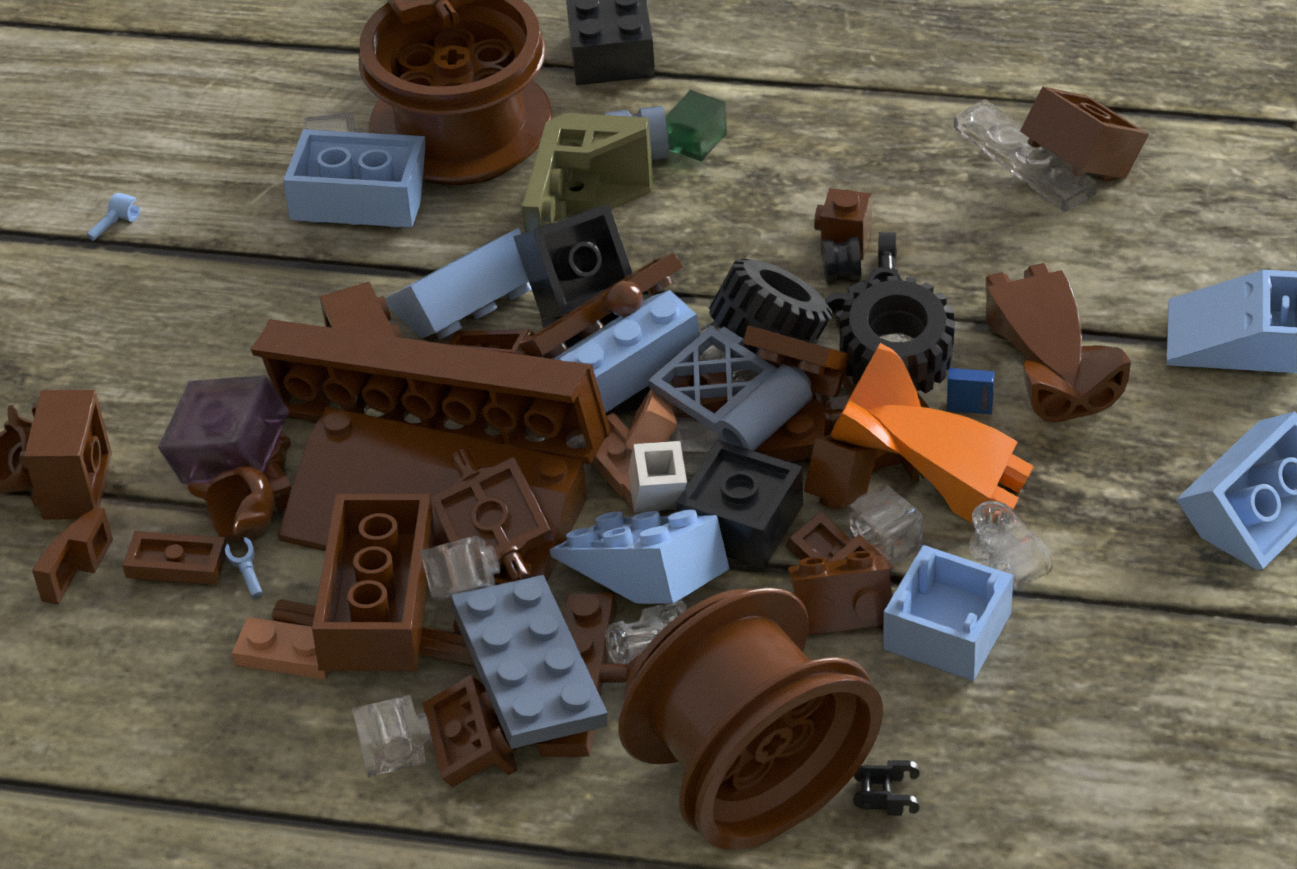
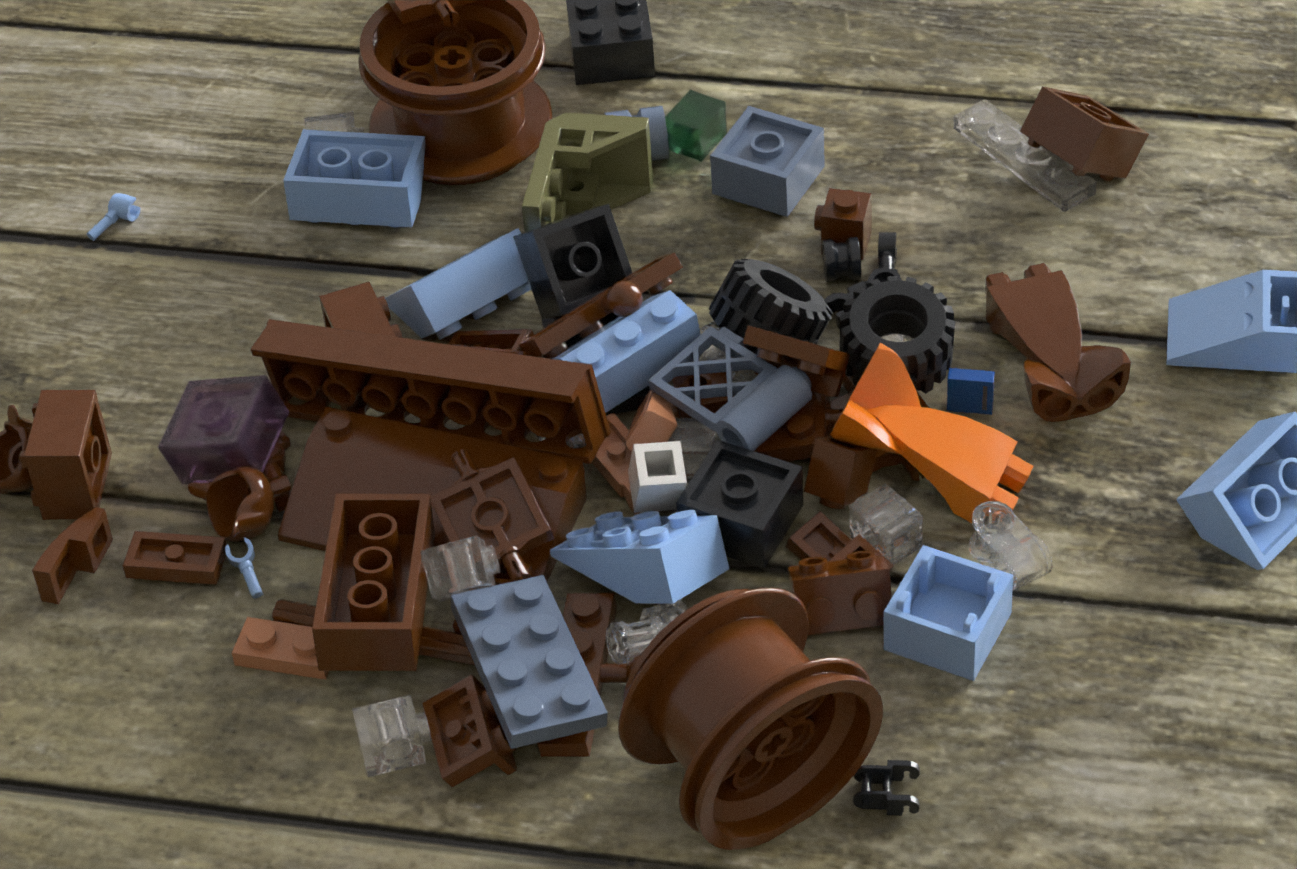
(767, 161): none -> sand blue container

